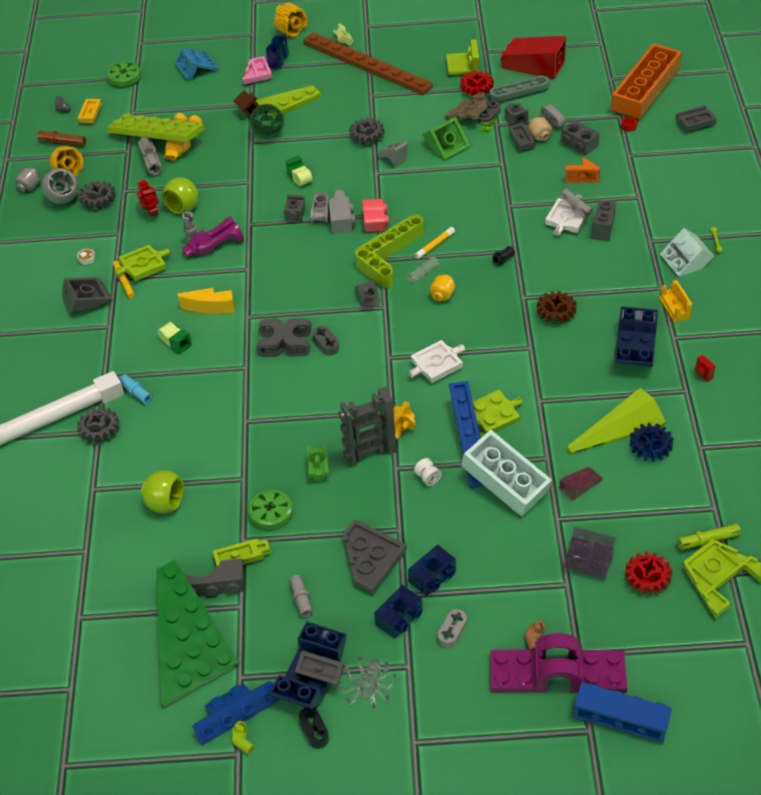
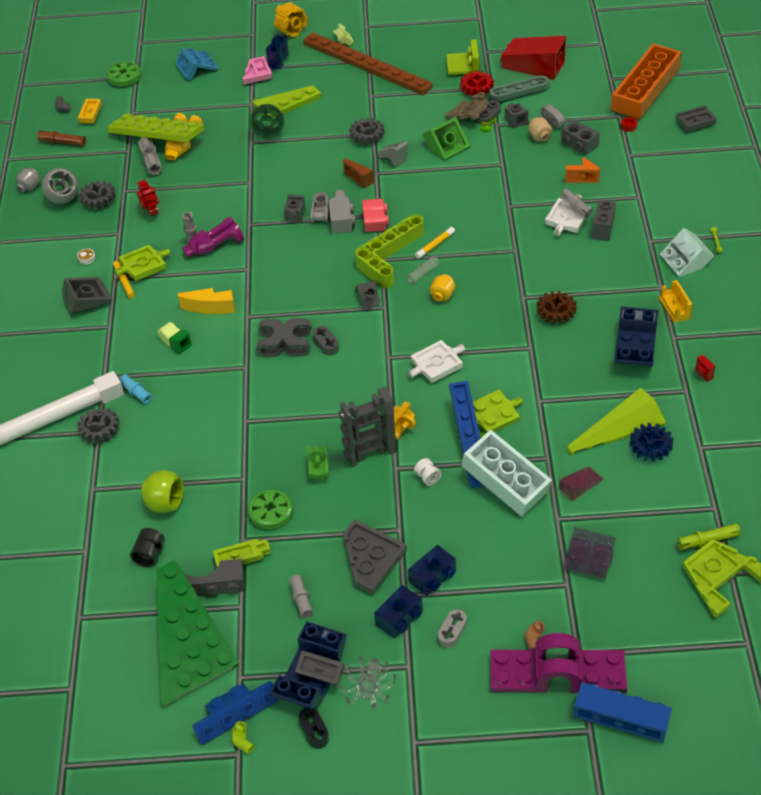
(67, 158): yellow cylinder -> none
(147, 547): none -> pearl dark grey wheel
(180, 195): lime wheel -> none
(246, 102): reddish brown brick -> none
(297, 171): leg -> none
(358, 173): none -> dark orange slope
(500, 257): black pin -> none
(521, 136): dark grey plate -> none
(658, 577): red gear -> none

